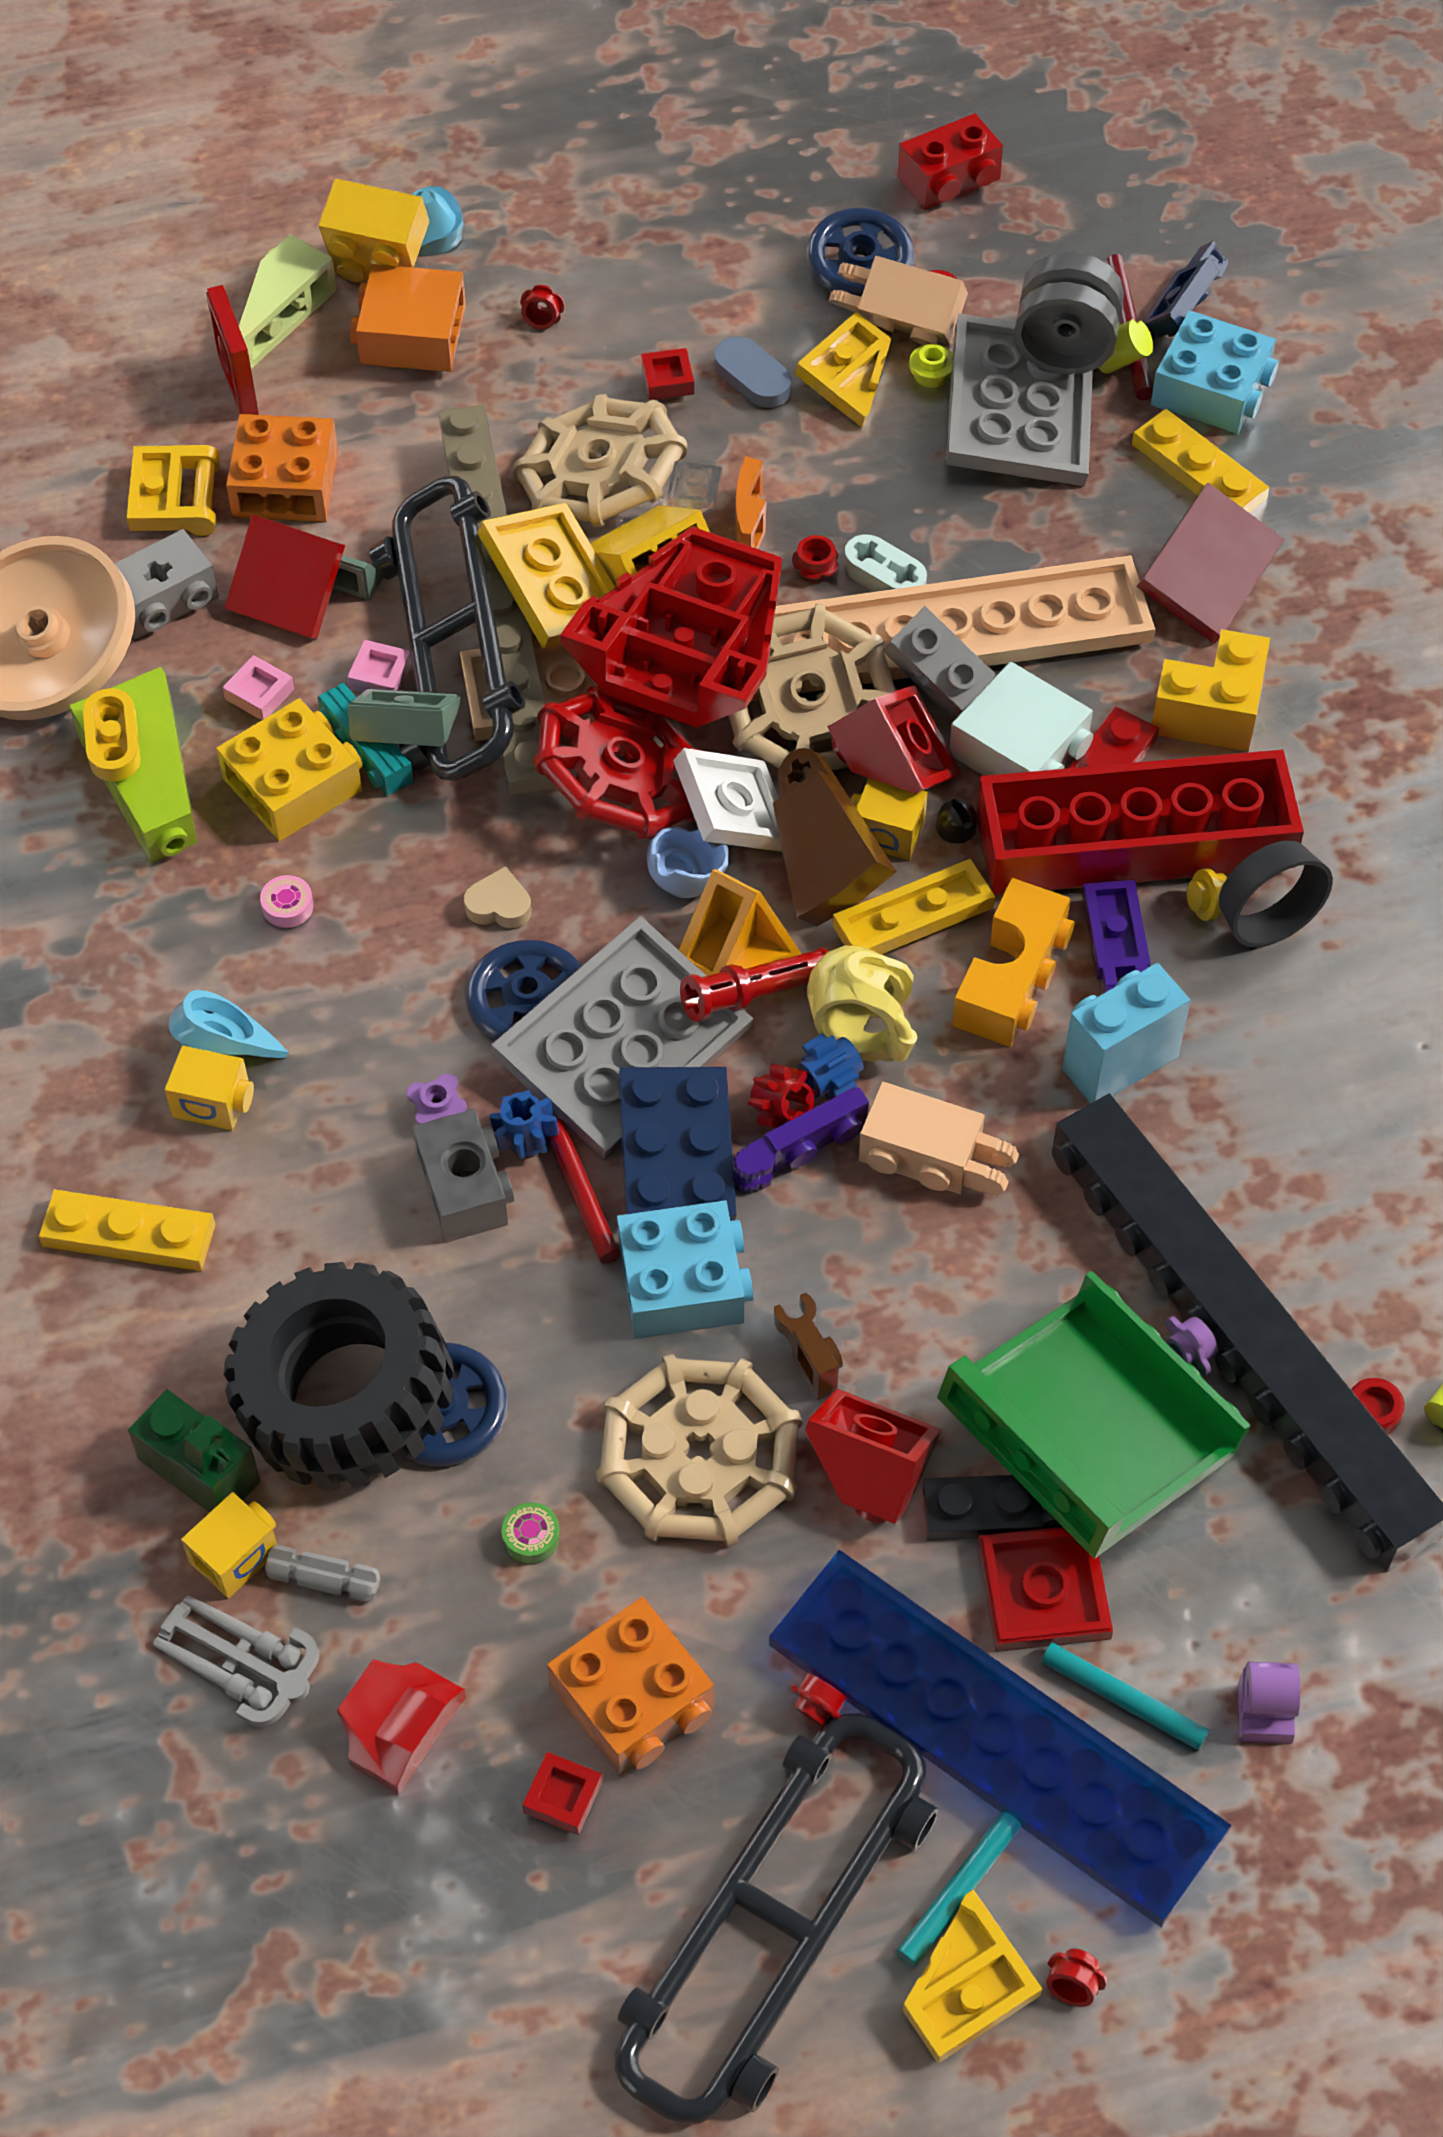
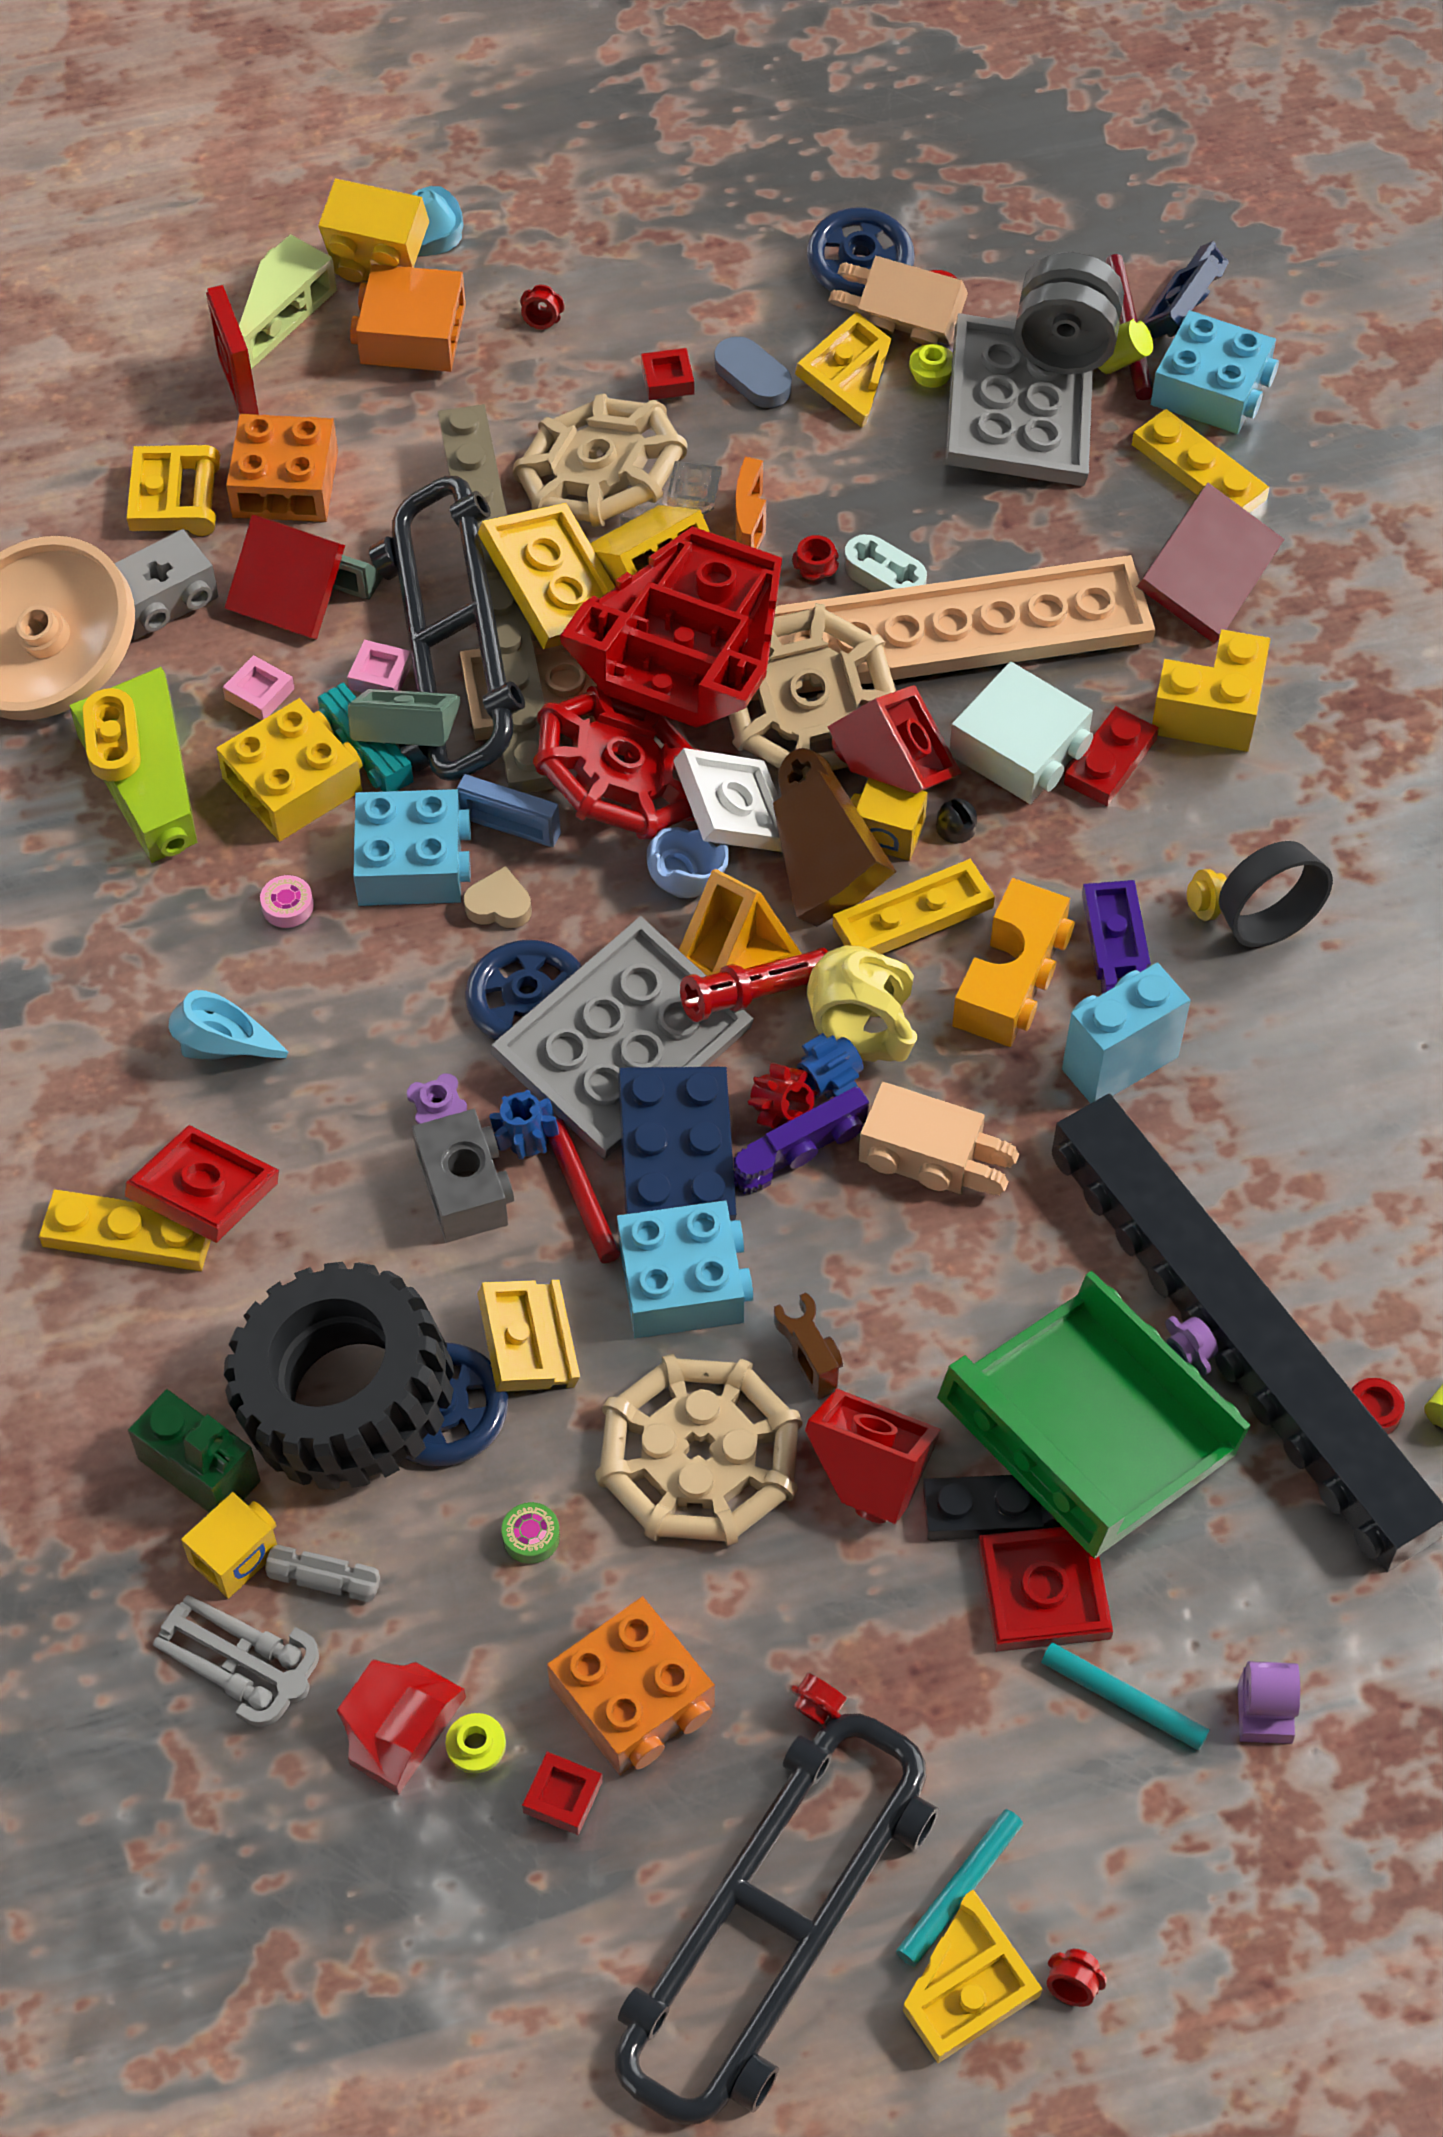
(202, 1183): none -> red tile
(208, 1088): yellow brick -> none
(410, 847): none -> medium azure brick
(478, 1759): none -> neon yellow plate
(510, 810): none -> medium blue tile
(527, 1335): none -> yellow plate
(939, 662): light grey brick -> none
(950, 161): red brick -> none
(1002, 1737): clear blue plate -> none
(1134, 819): red brick -> none

